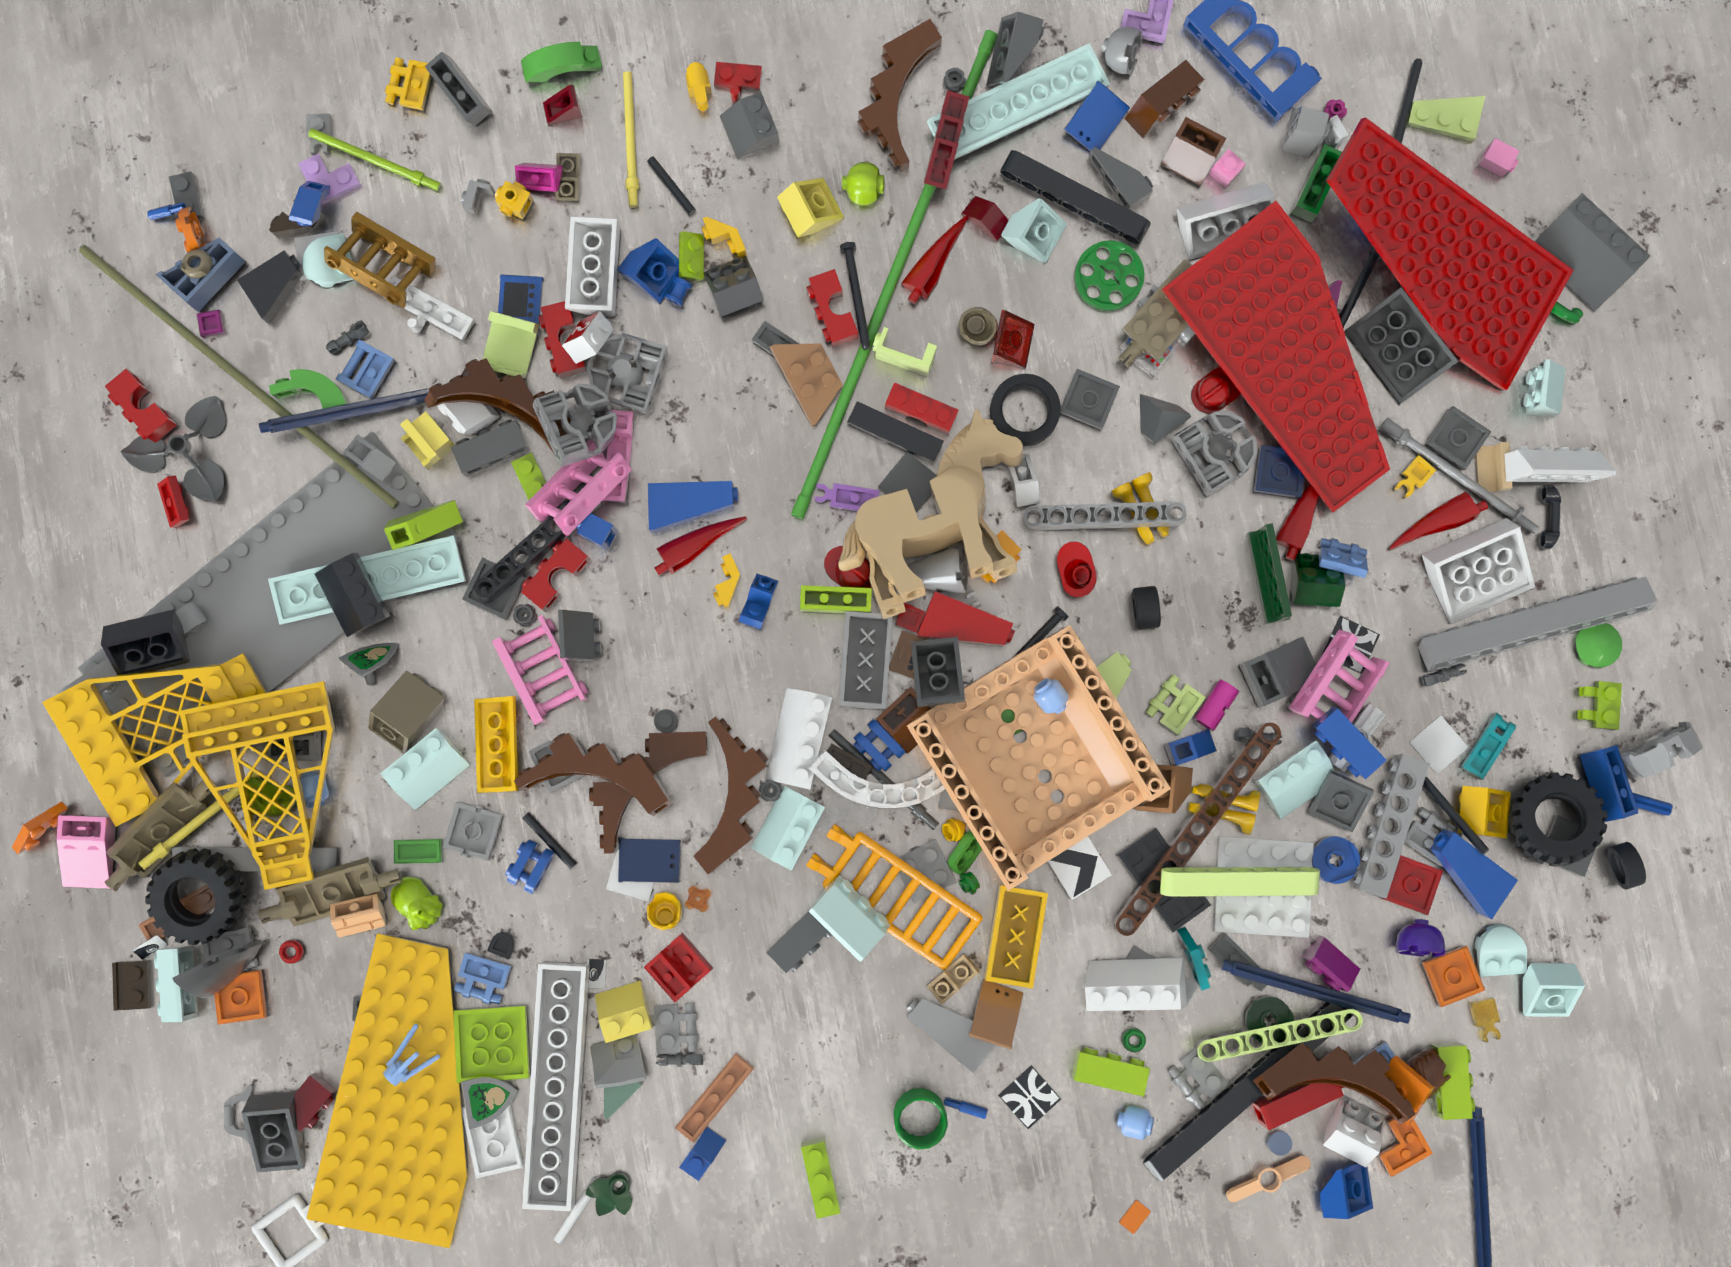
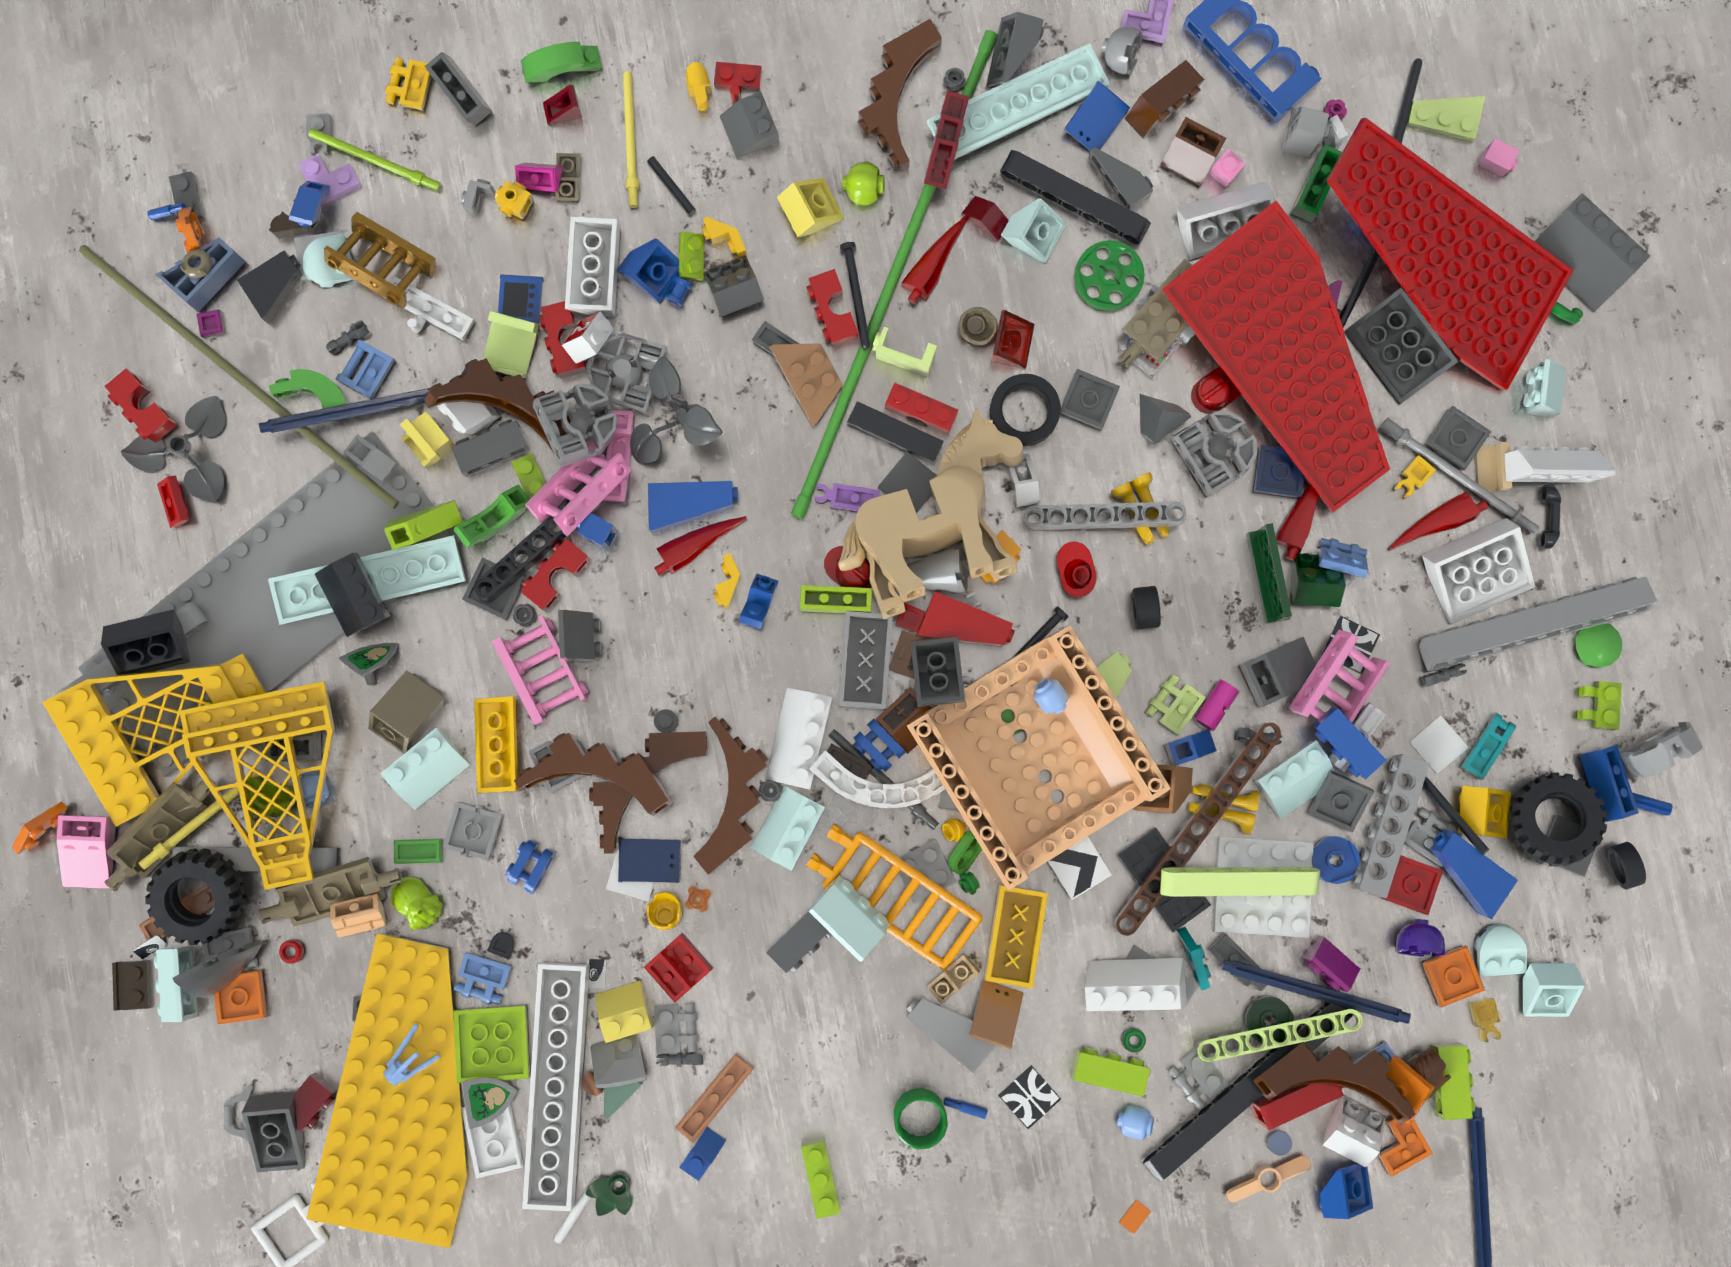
(493, 518): none -> bright green arch
(549, 840): black bar -> none
(589, 1085): none -> nougat plate
(699, 427): none -> dark grey plant

